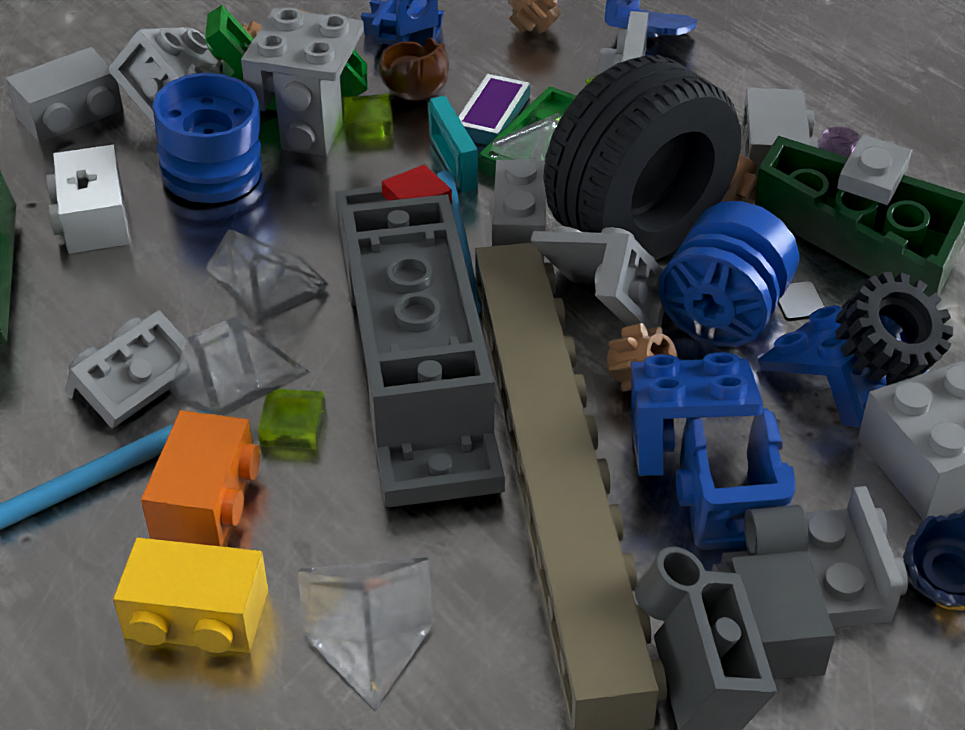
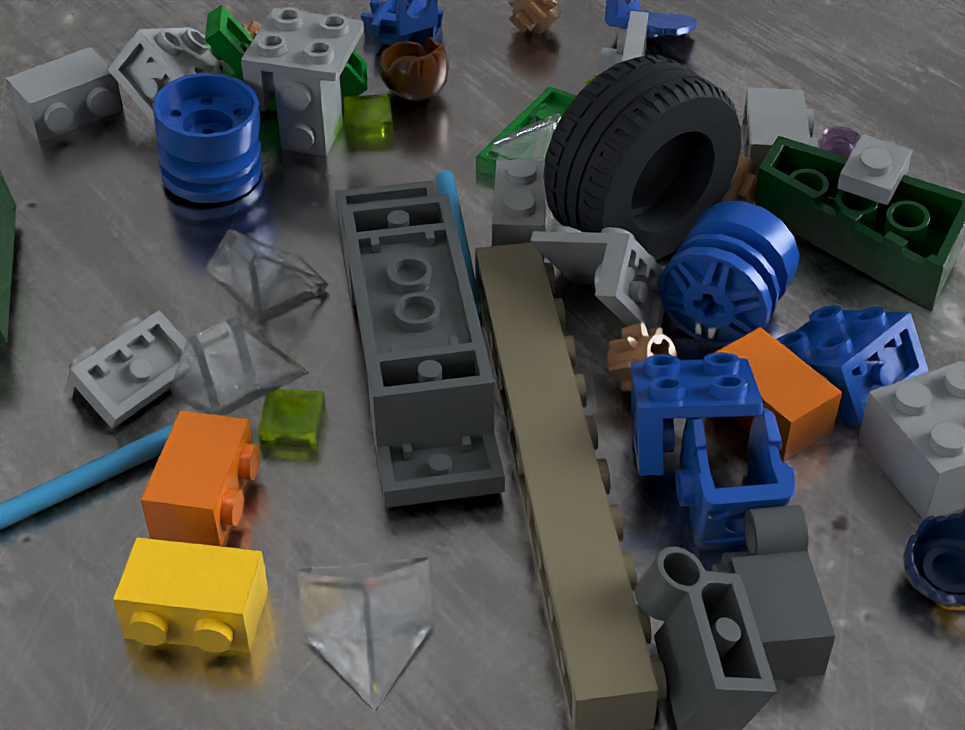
(88, 199): white brick -> none
(414, 184): red tile -> none
(453, 143): teal tile -> none
(493, 107): tile -> none
(789, 388): none -> orange brick
(800, 300): white sticker -> none
(855, 562): light grey bracket -> none
(911, 311): black tyre -> none

